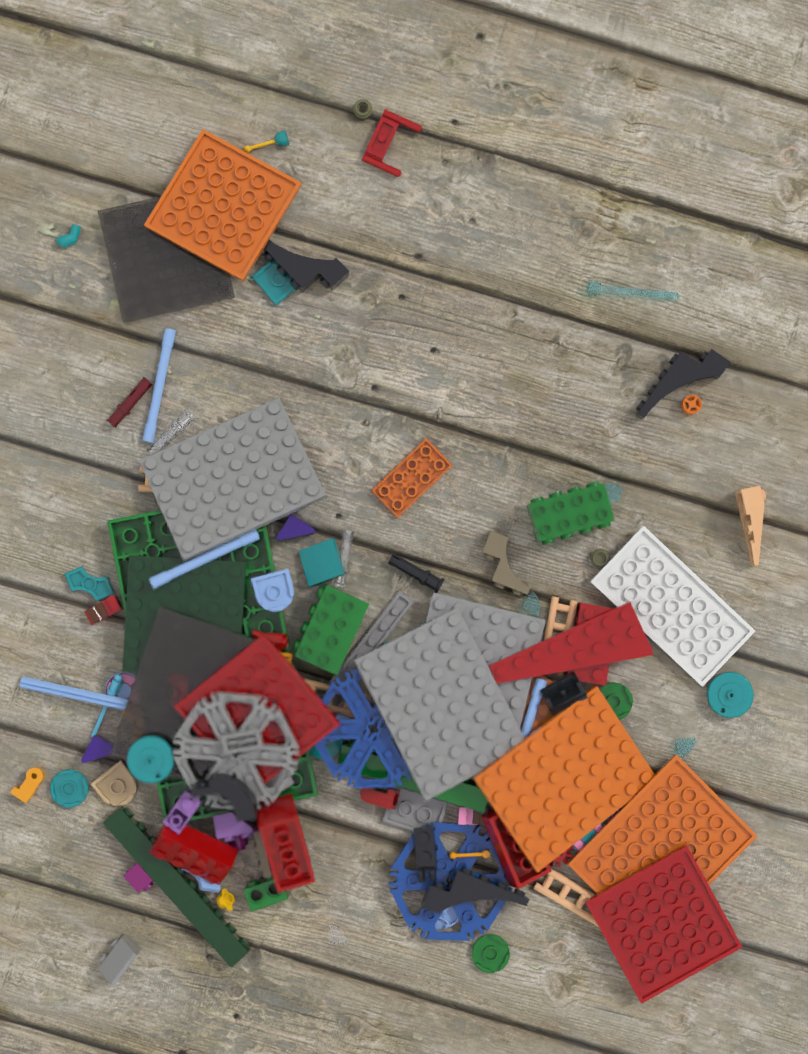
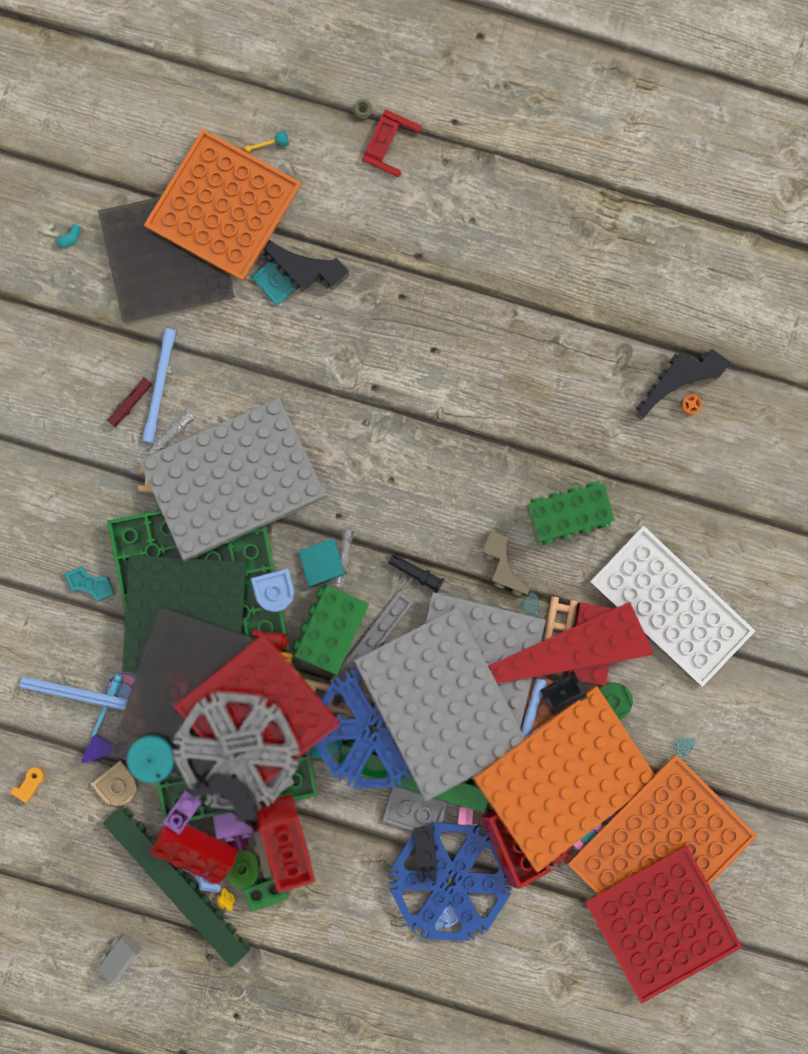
(69, 788): teal tile -> none
(104, 609): leg -> none
(138, 878): magenta brick -> none
(165, 577): light blue piece -> none
(238, 876): none -> bright green dish
(294, 528): dark purple slope -> none
(380, 798): red leg -> none
(411, 478): orange tile -> none
(466, 888): black arch -> none
(485, 854): light orange hinge -> none
(490, 953): green tile -> none
(560, 899): light nougat bar -> none
(596, 288): clear light blue piece -> none
(599, 558): olive plate -> none
(614, 491): clear light blue tile -> none
(730, 694): teal wheel -> none
(751, 511): light nougat wedge -> none

